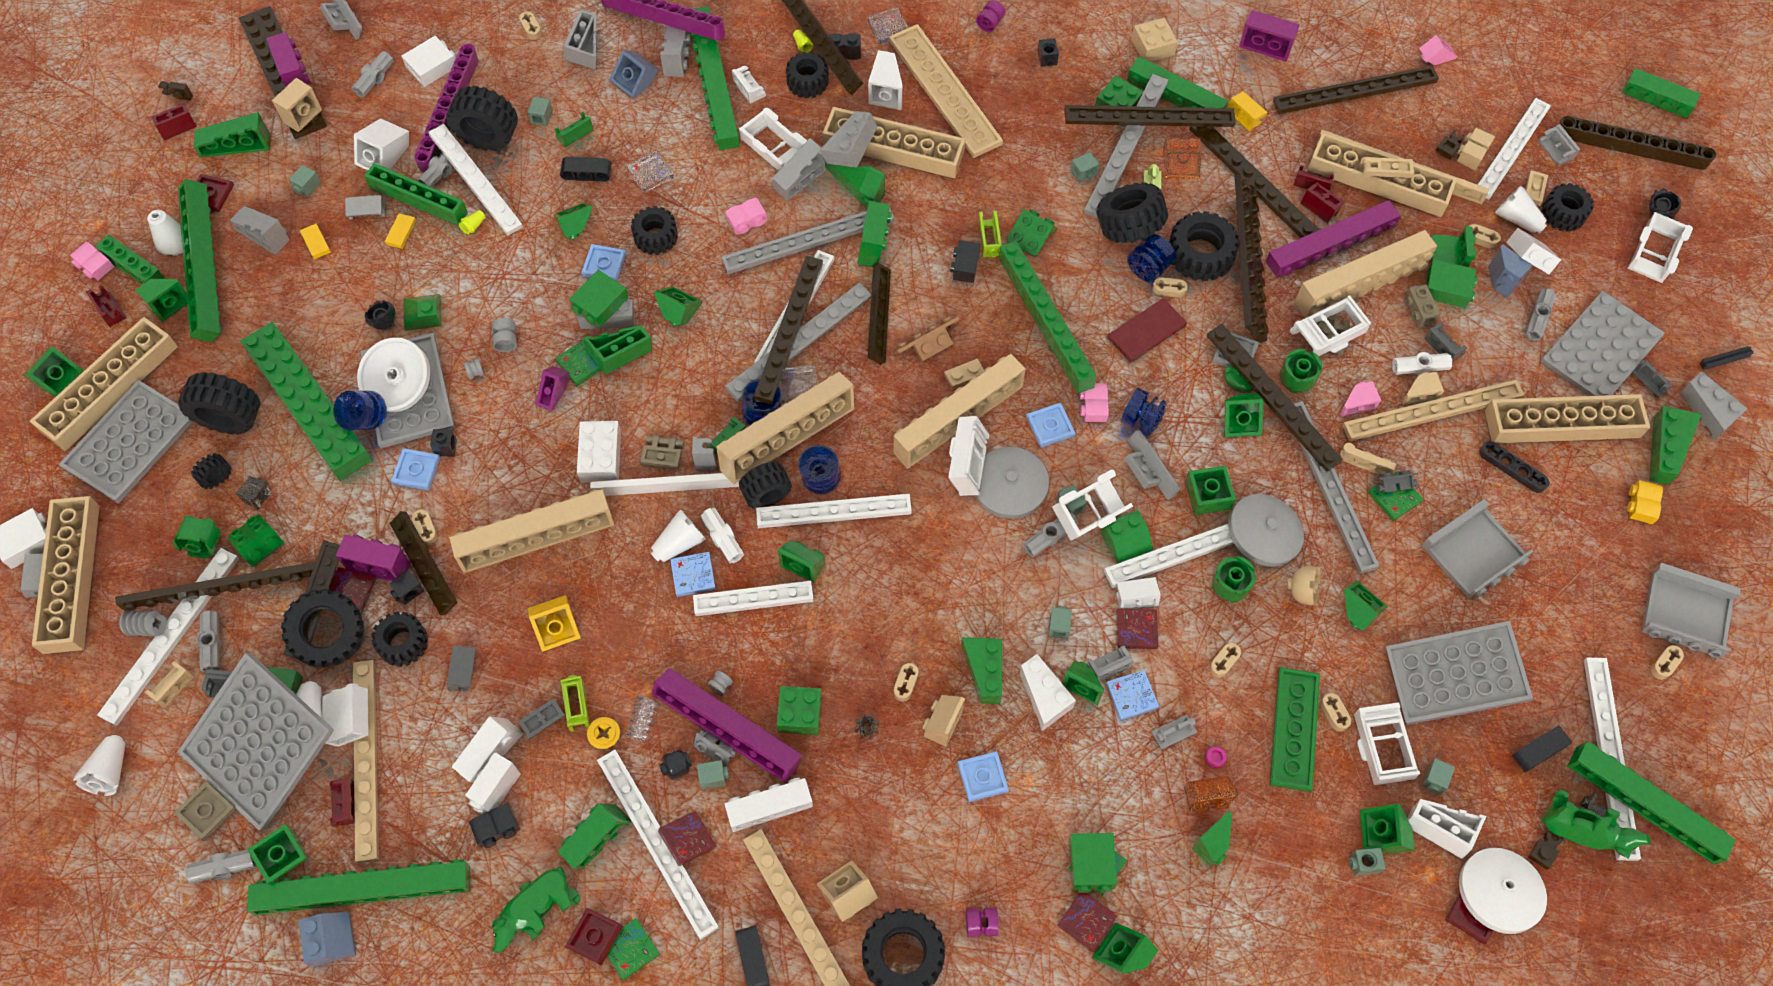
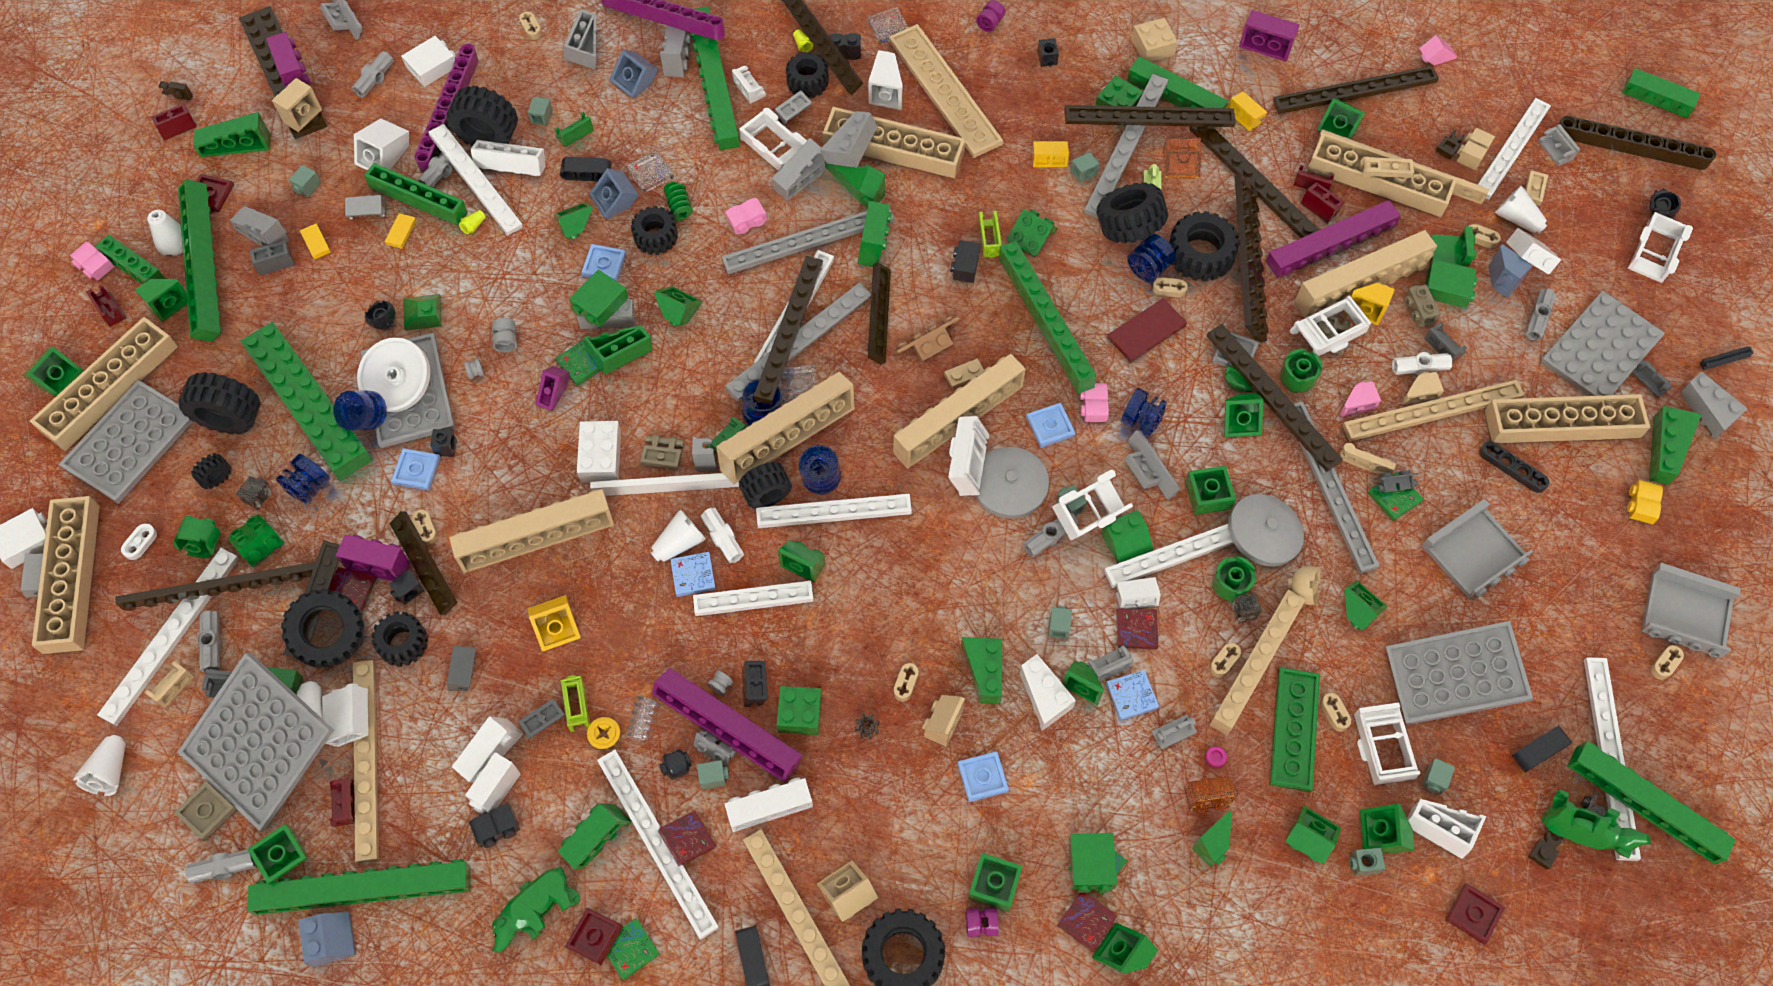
(138, 541): none -> white plate
(142, 623): light grey piece -> none
(271, 257): none -> dark grey hinge
(305, 475): none -> clear blue wheel
(508, 157): none -> white brick
(613, 193): none -> sand blue slope
(678, 200): none -> green piece
(754, 683): none -> black hinge
(792, 107): none -> light grey hinge
(995, 882): none -> green brick
(1050, 154): none -> yellow hinge
(1246, 607): none -> clear smoke brick
(1257, 663): none -> tan brick
(1313, 835): none -> green slope
(1341, 119): none -> green slope
(1373, 301): none -> yellow slope
(1503, 890): white dish -> none
(1573, 197): black tyre -> none

